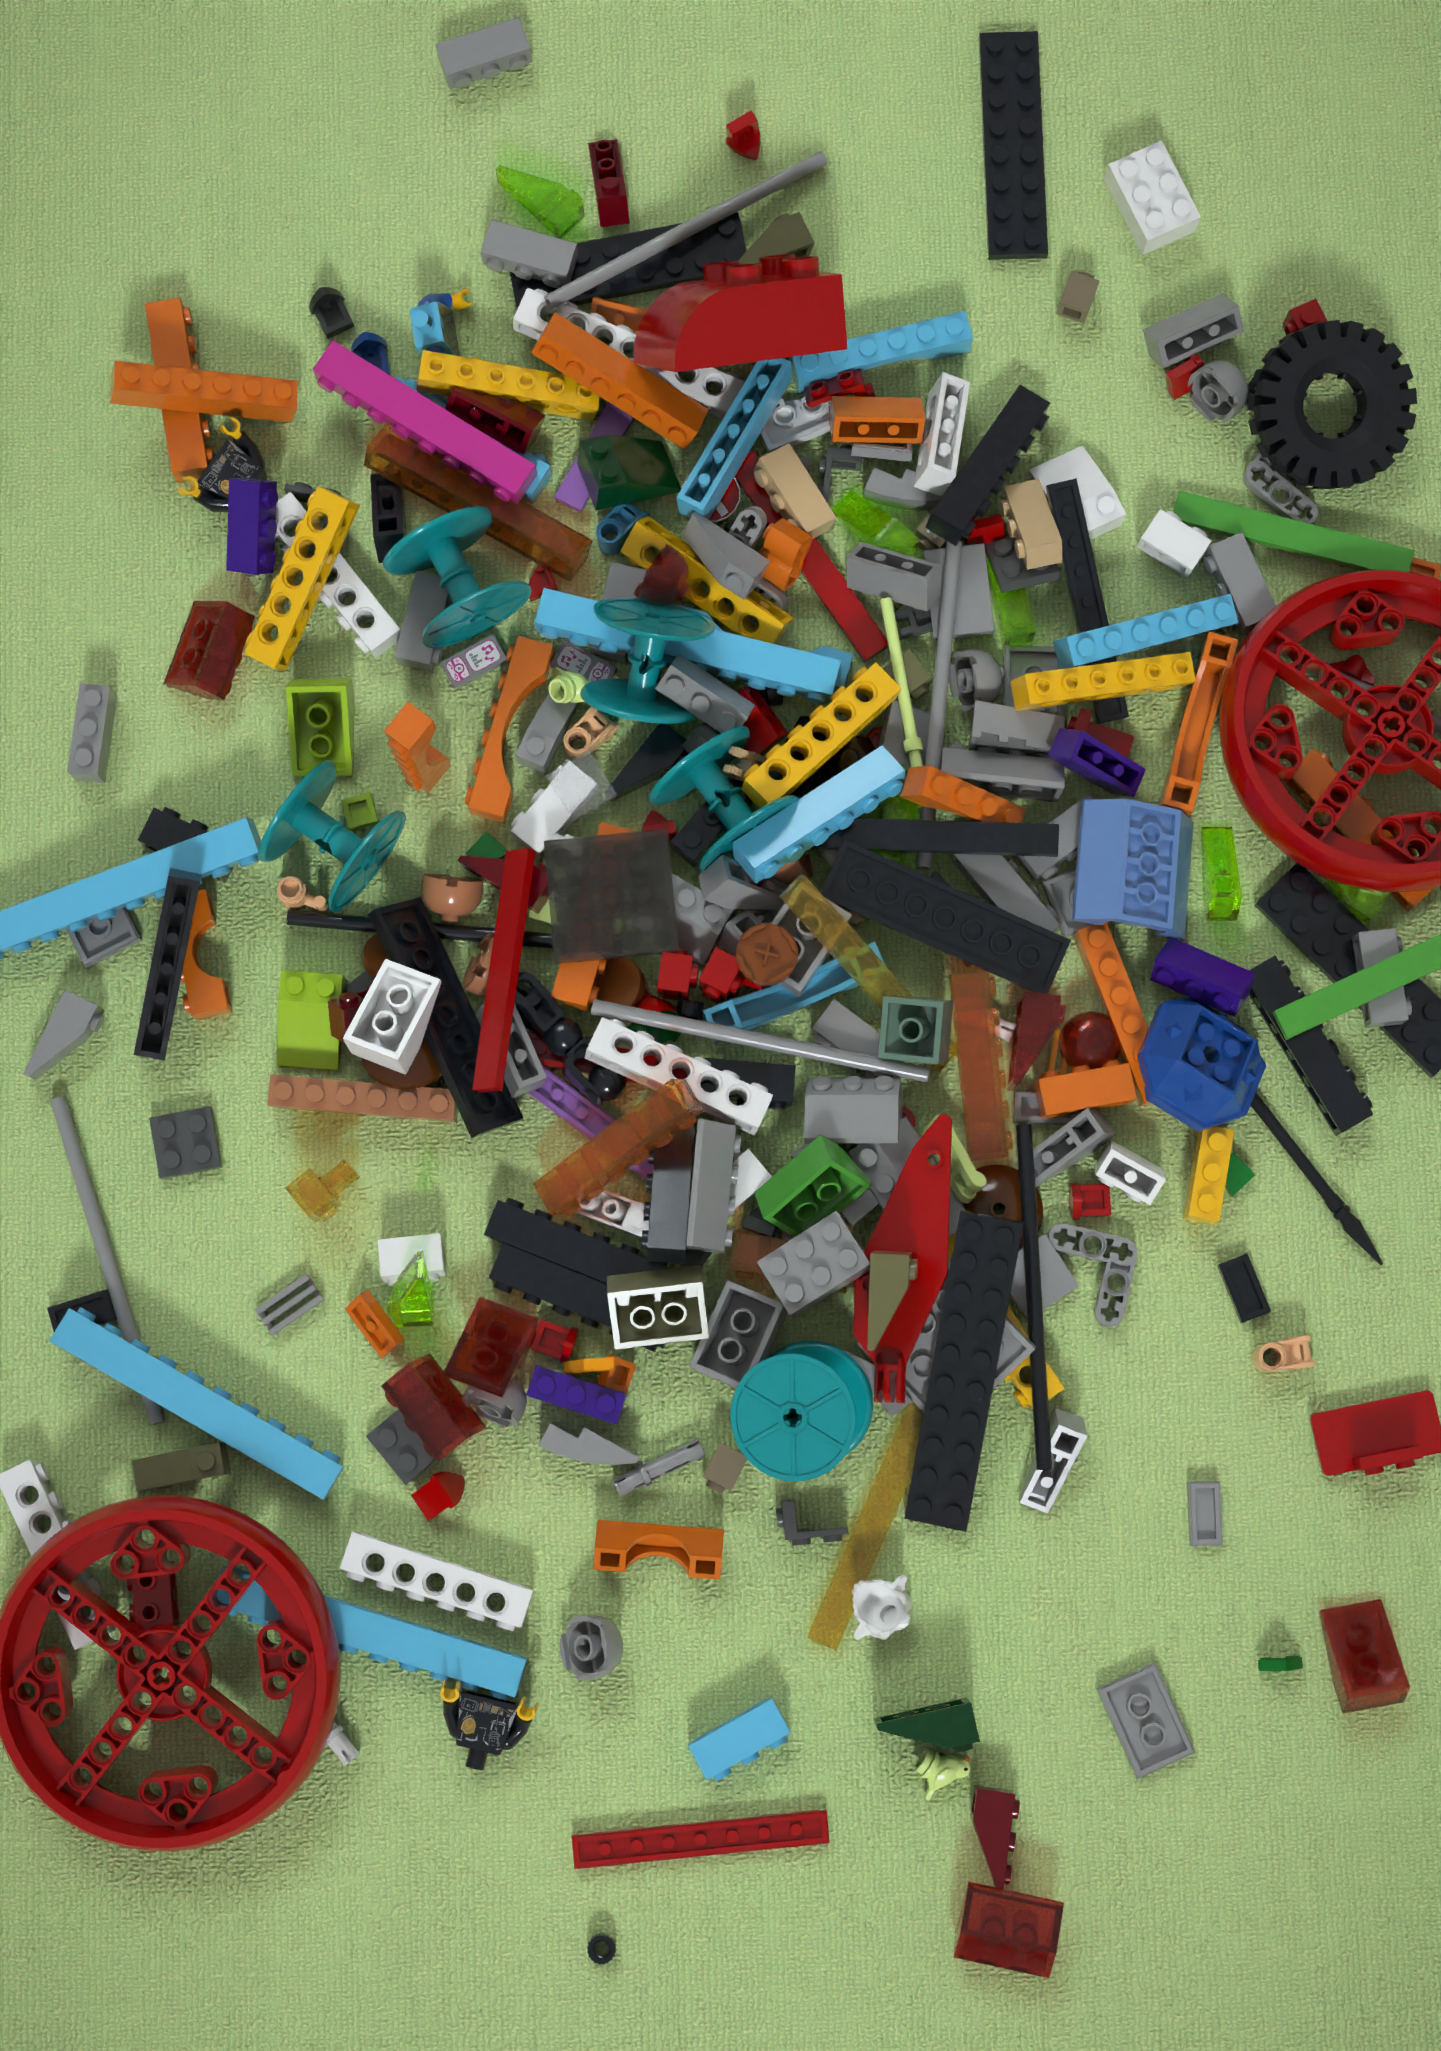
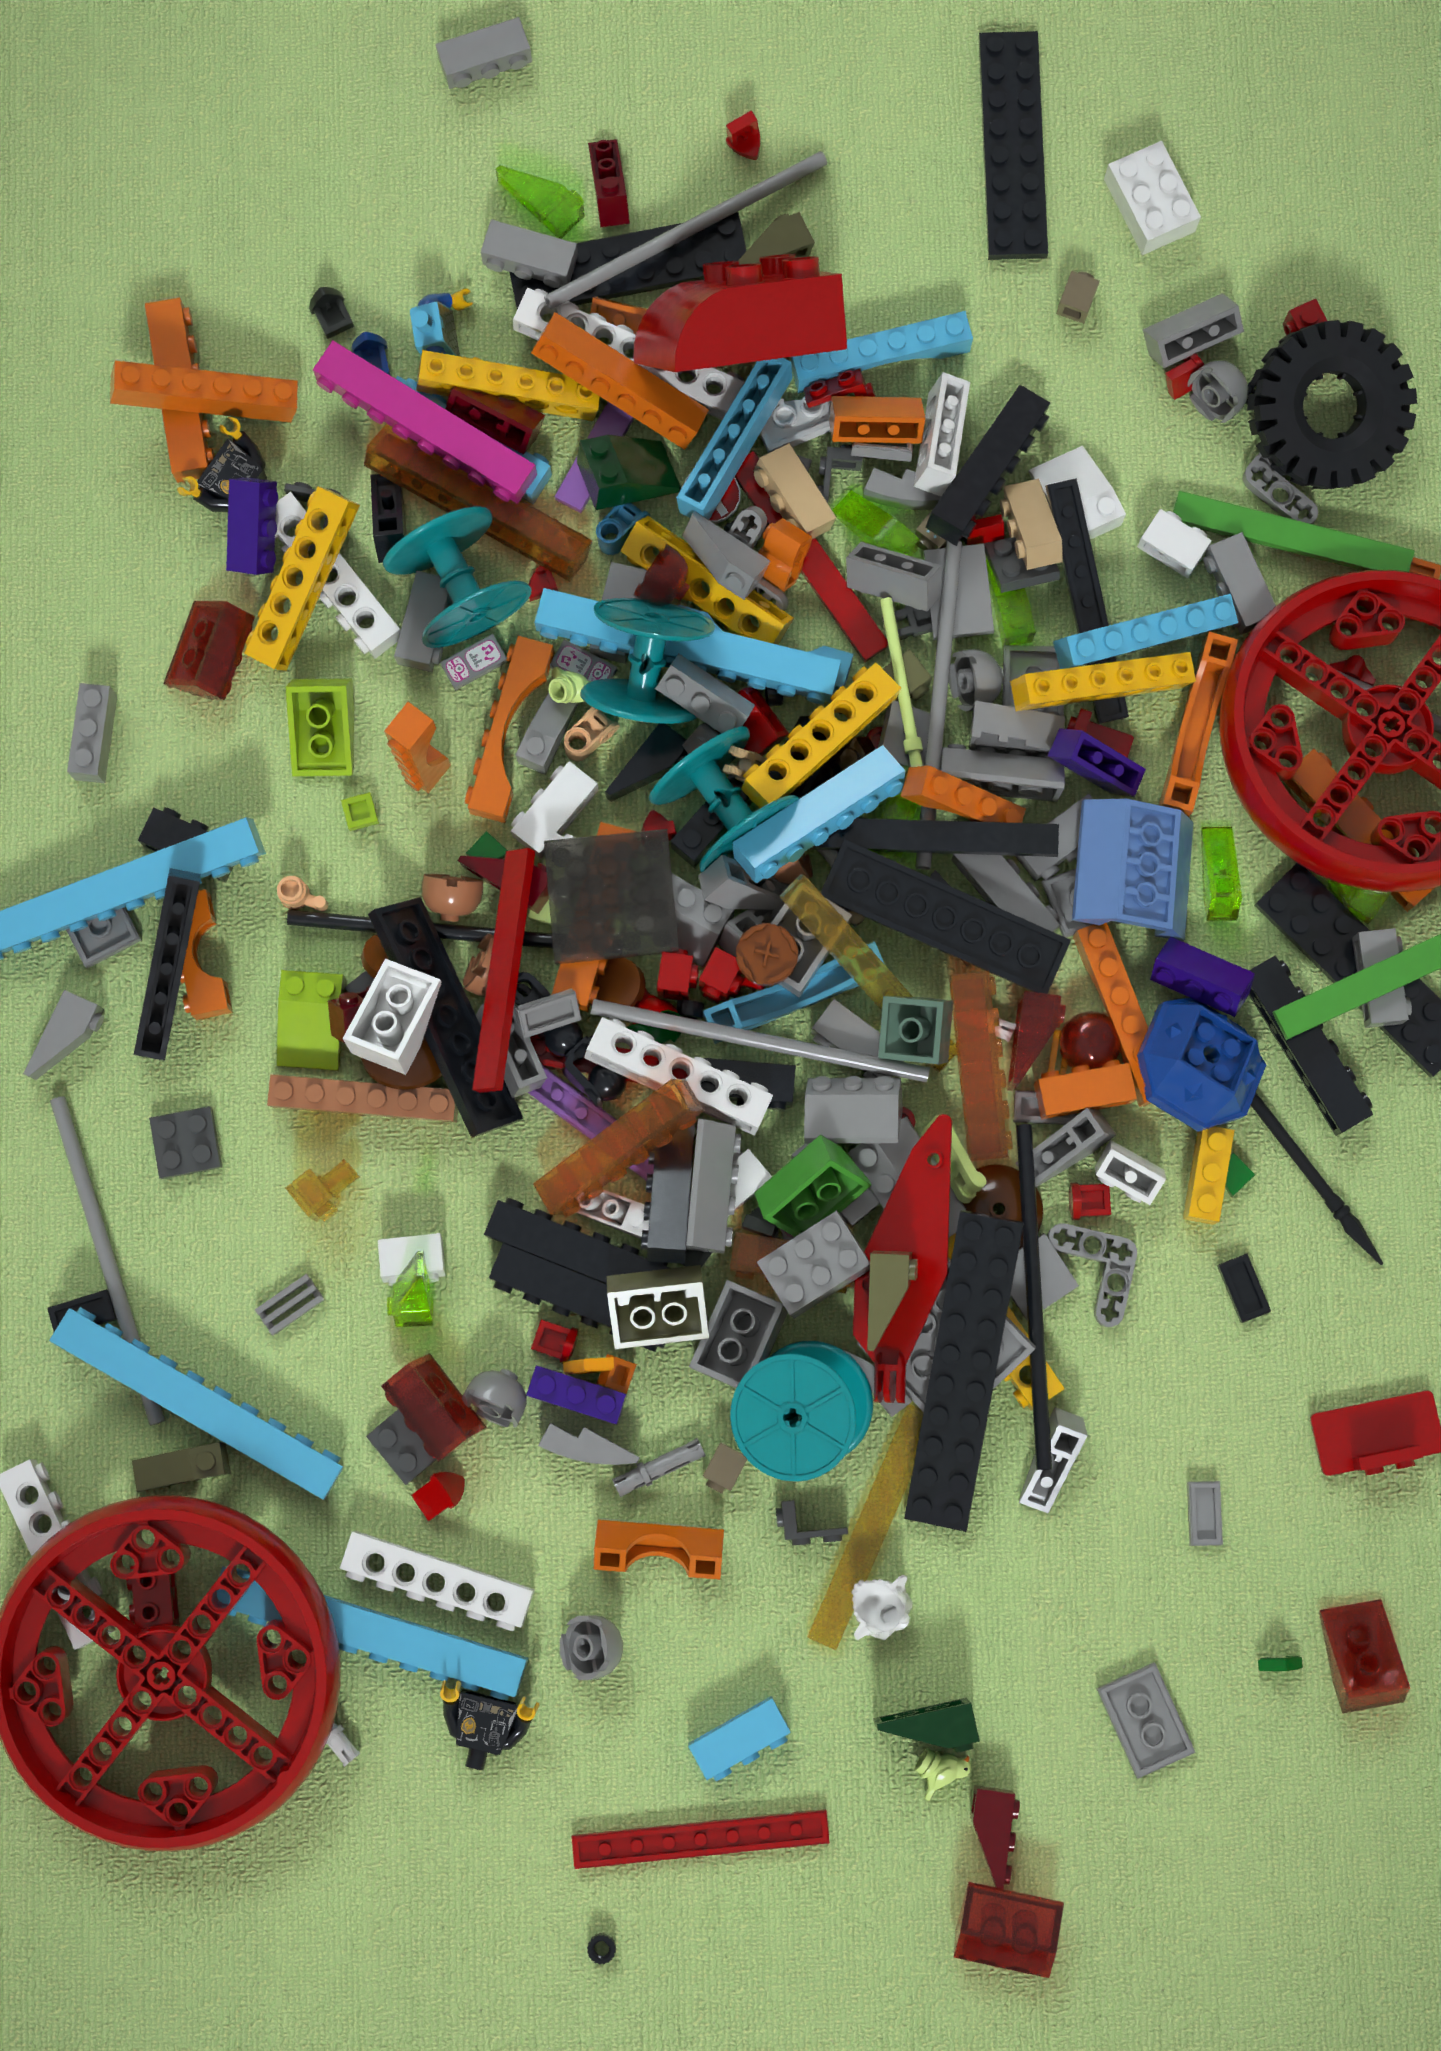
(303, 816): teal piece -> none
(374, 1323): orange plate -> none
(492, 1347): clear red slope -> none
(547, 1013): none -> light grey tile
(581, 785): clear piece -> none
(1289, 1354): light nougat piece -> none

